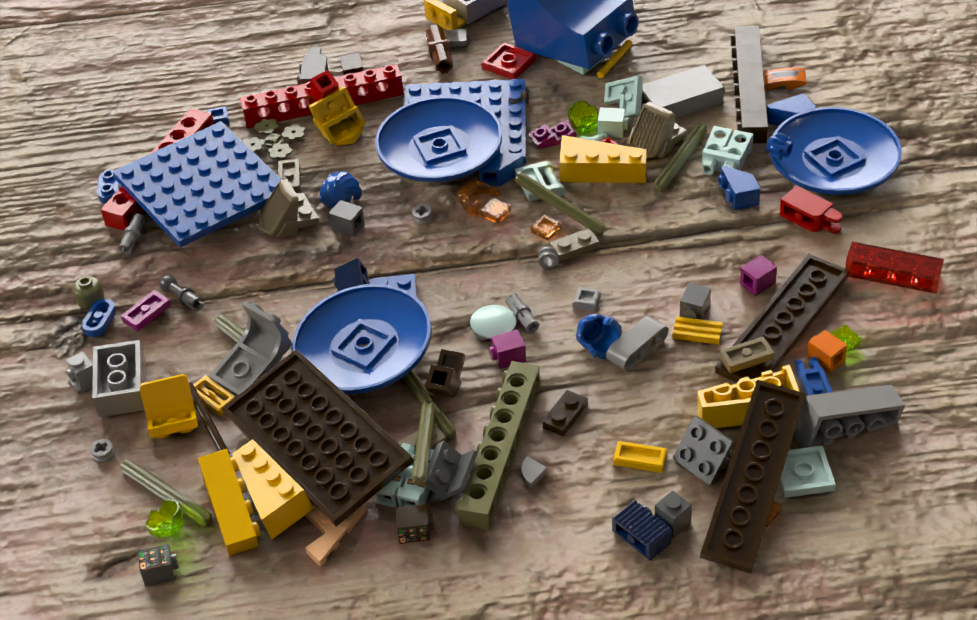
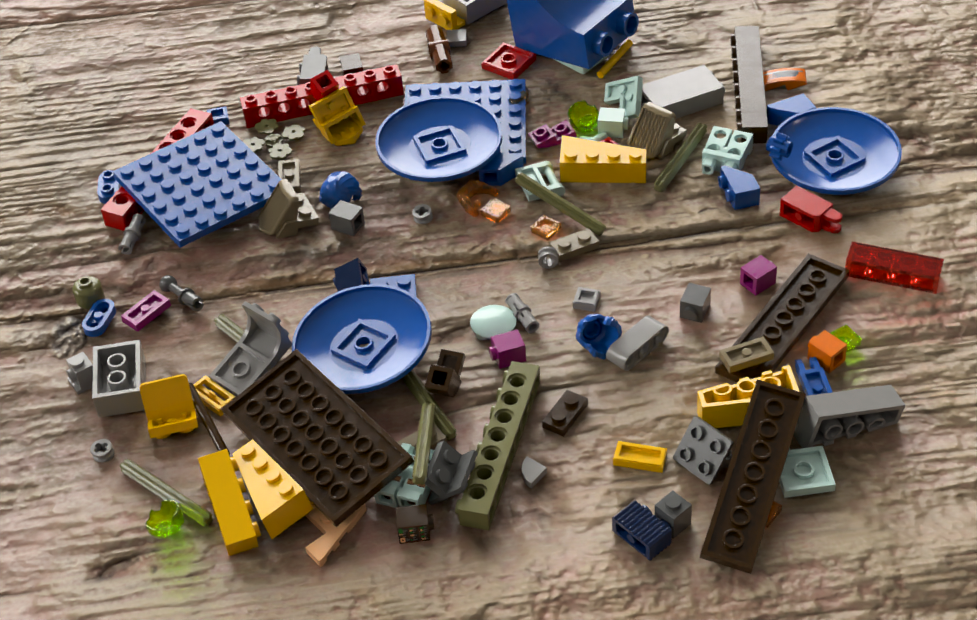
(157, 564): brick -> none
(696, 329): yellow tile -> none

